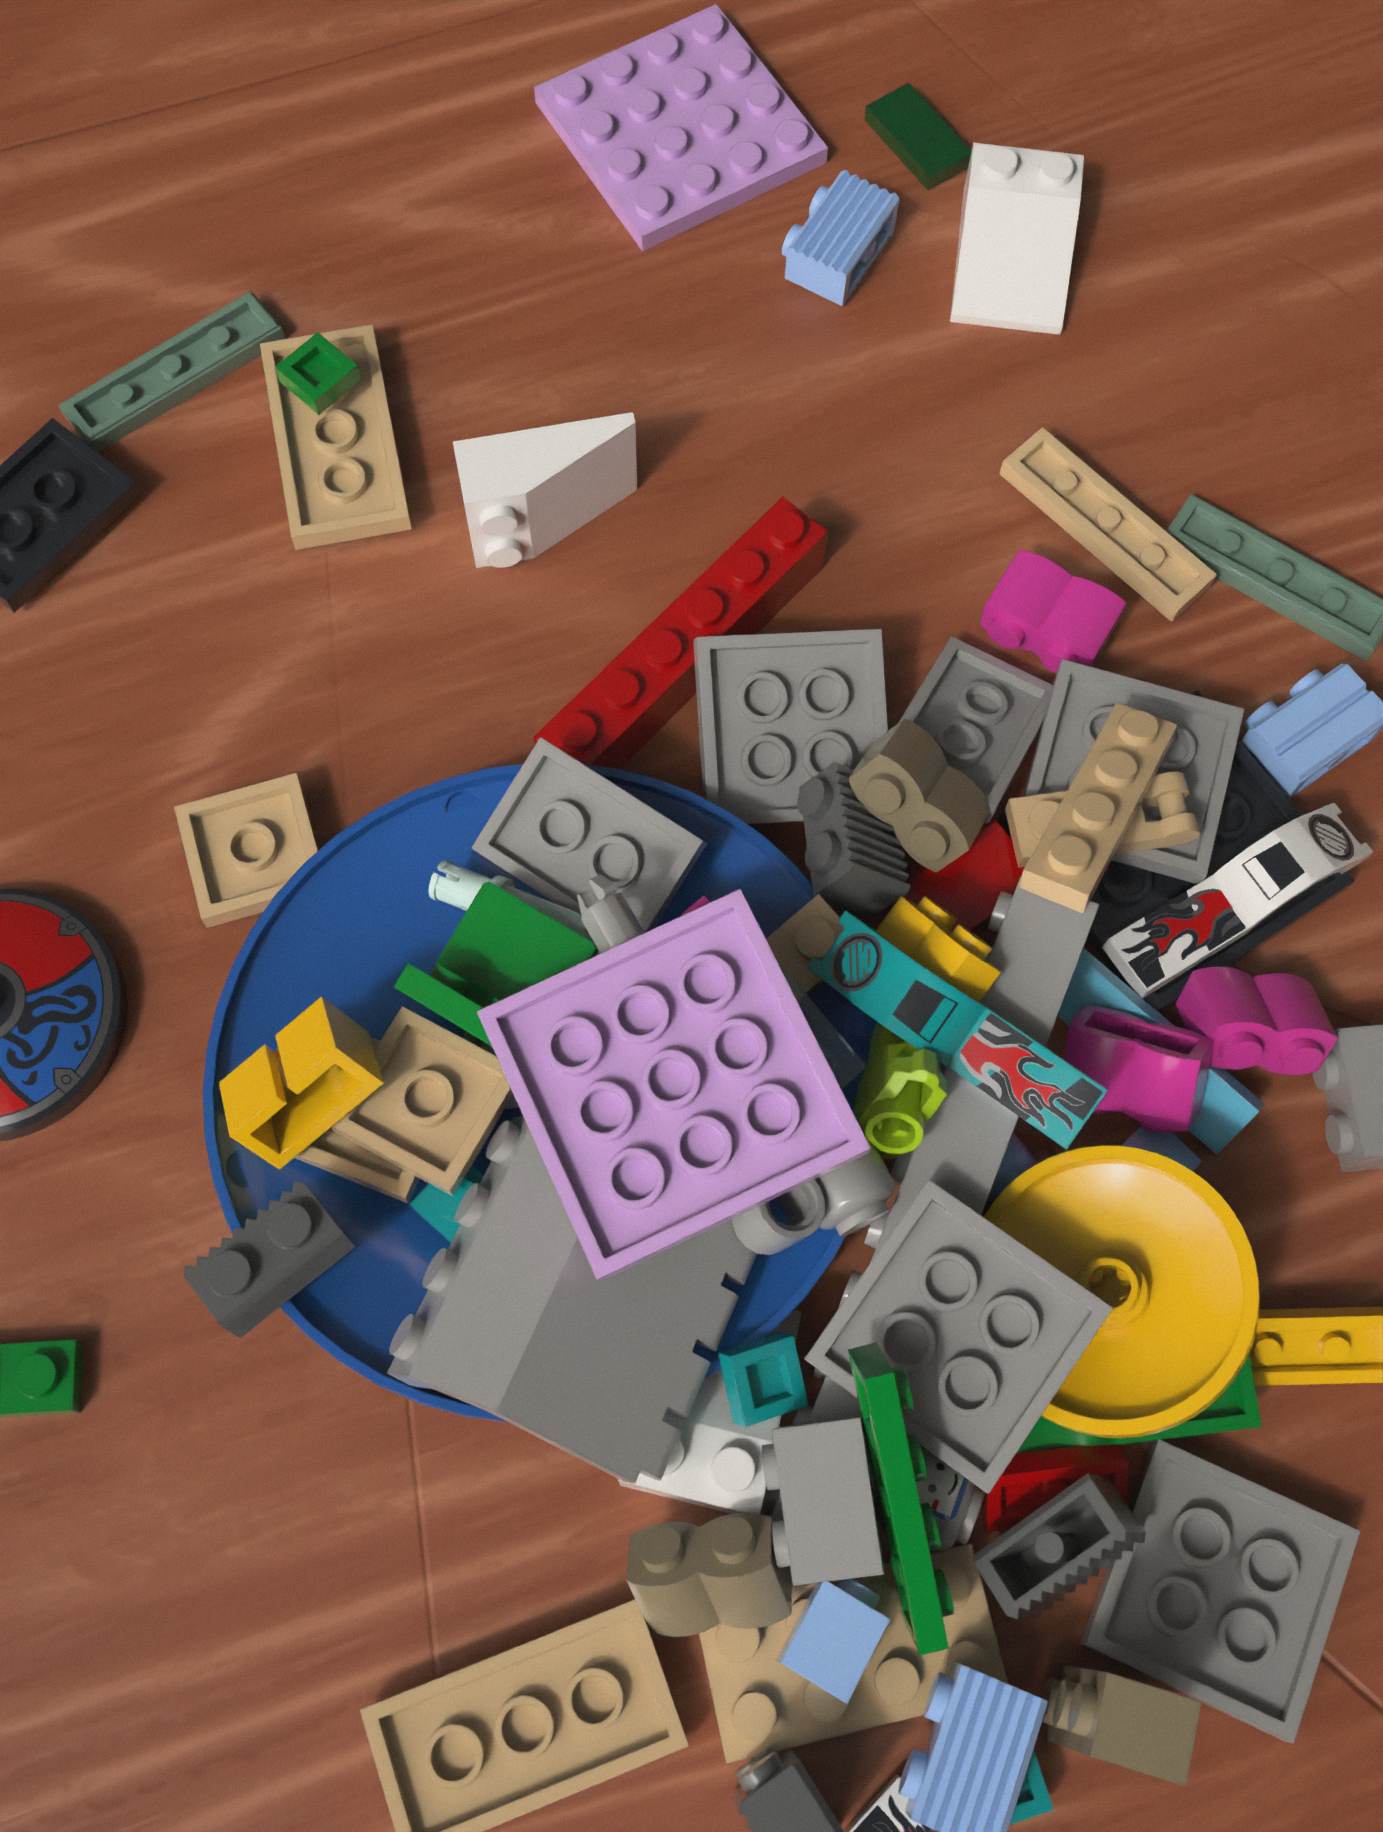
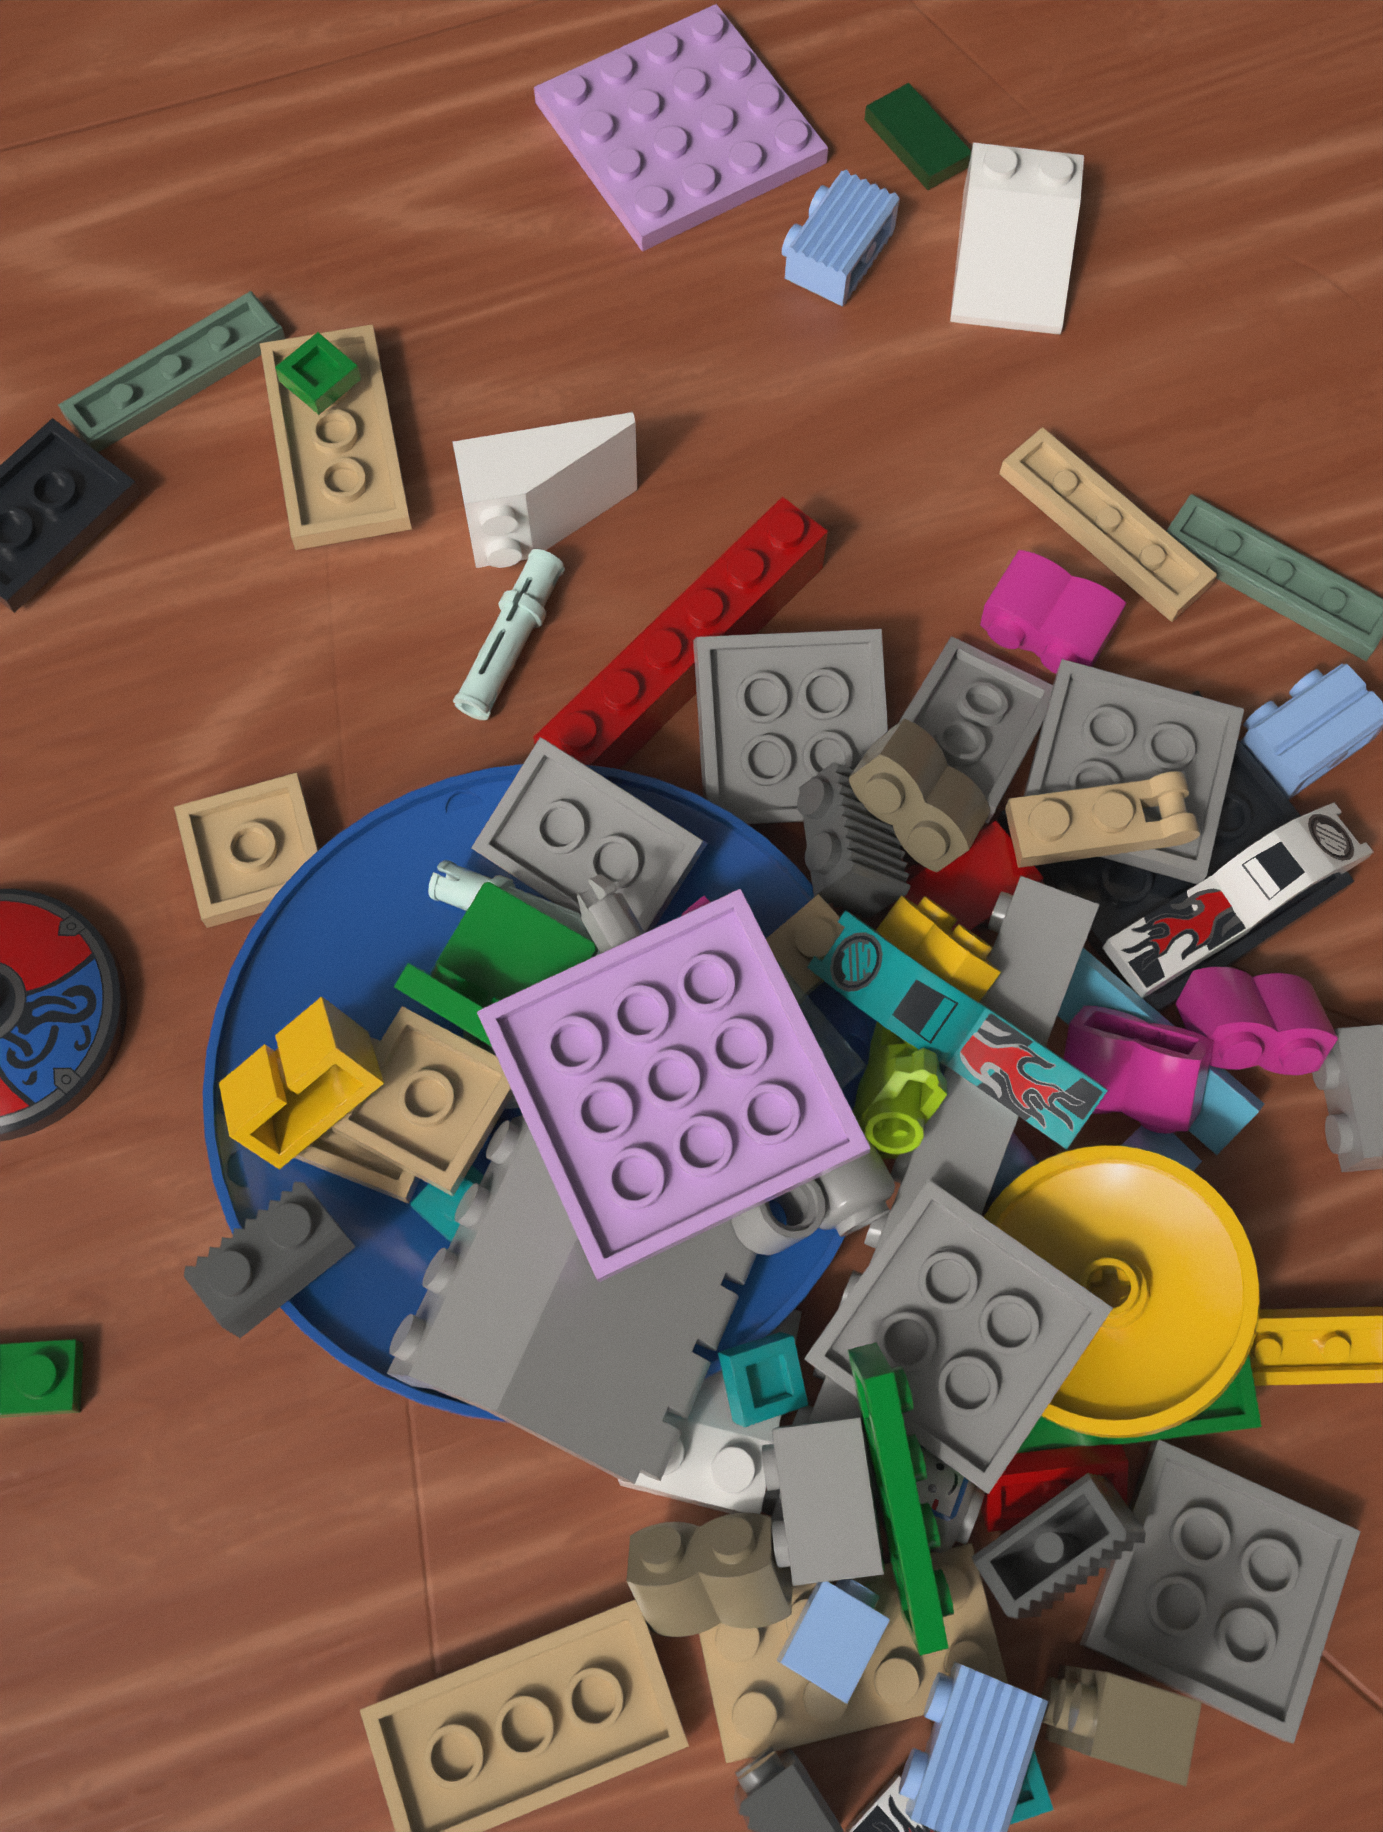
(520, 613): none -> light aqua pin
(1098, 808): tan plate -> none

